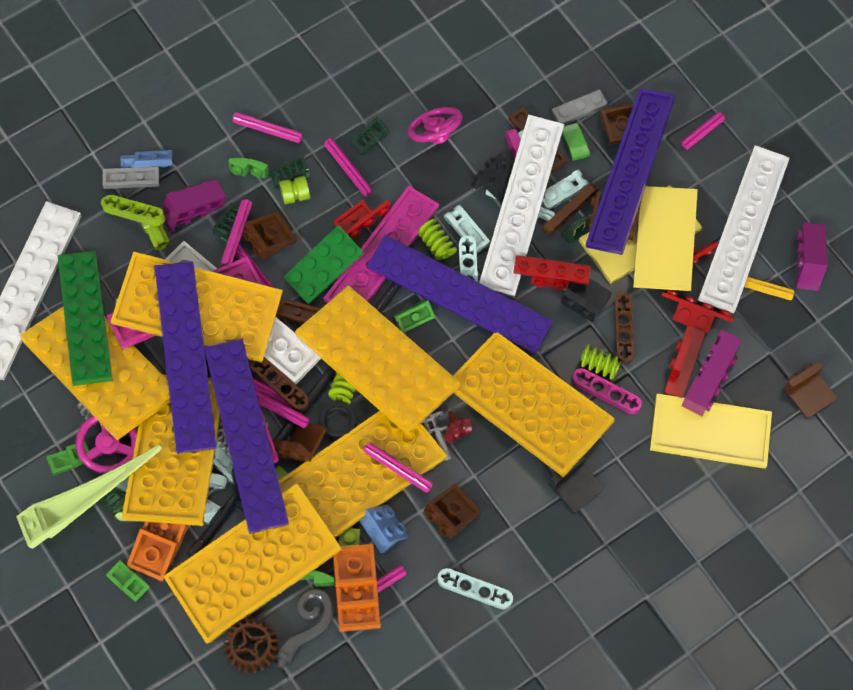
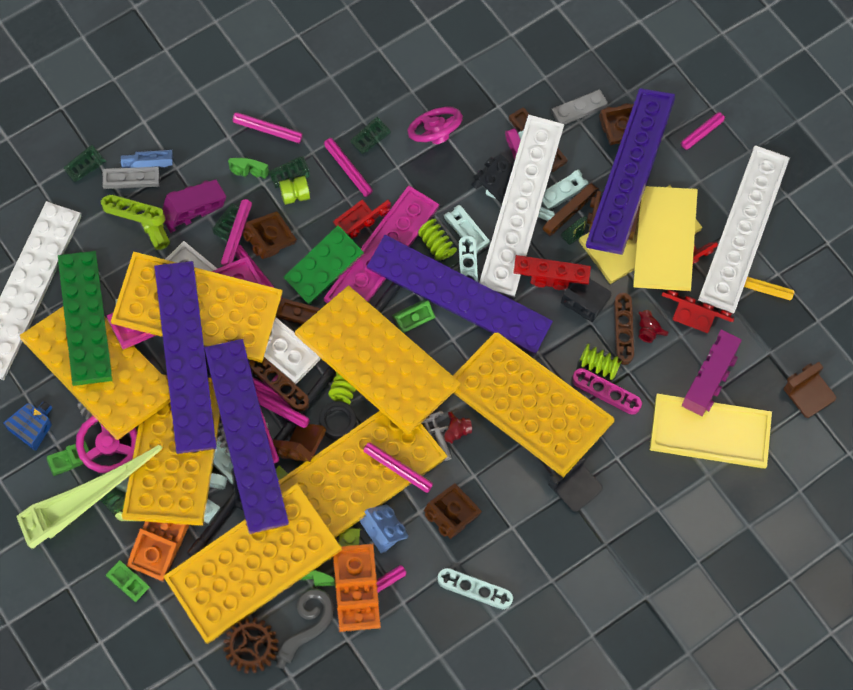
(30, 424): none -> blue torso
(86, 154): none -> clear green slope
(575, 142): bright green slope -> none
(649, 327): none -> dark red animal
(684, 362): red bracket -> none
(811, 256): magenta wedge -> none

